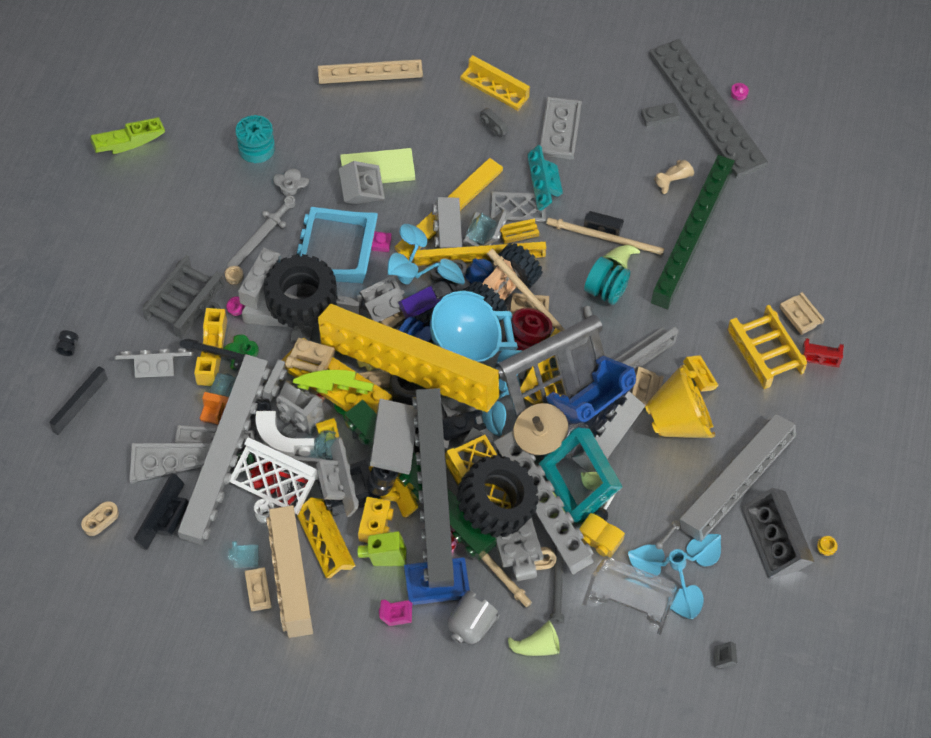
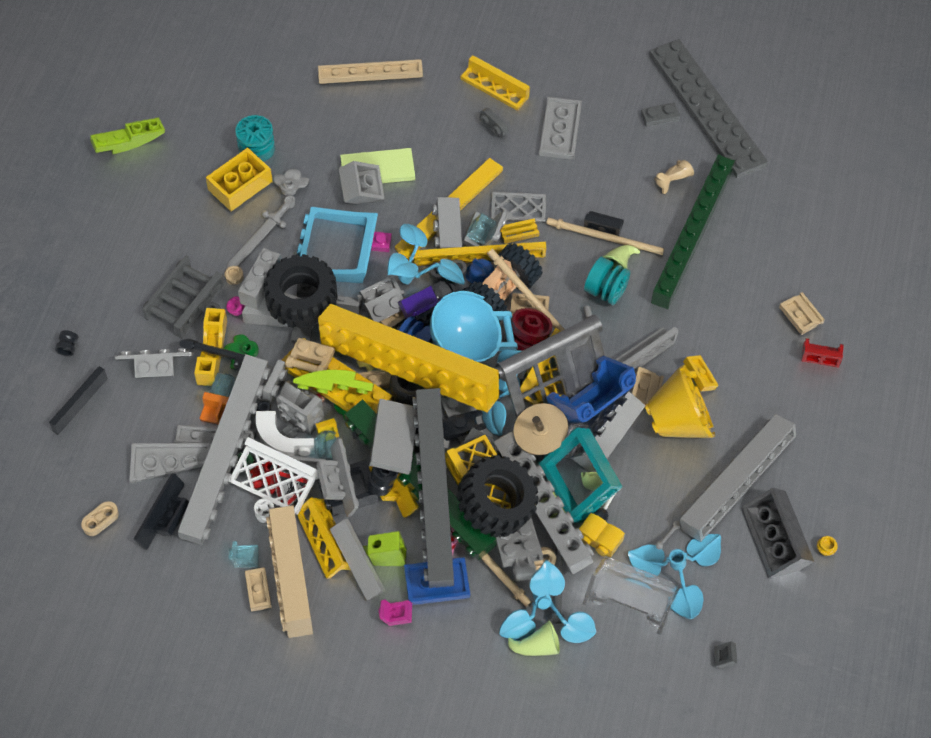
(239, 179): none -> yellow brick
(357, 559): none -> light grey tile
(375, 518): yellow brick -> none
(471, 619): light grey cylinder -> none
(544, 178): teal bracket -> none
(547, 582): none -> medium azure plant
(739, 91): dark pink tile -> none
(756, 360): yellow fence -> none

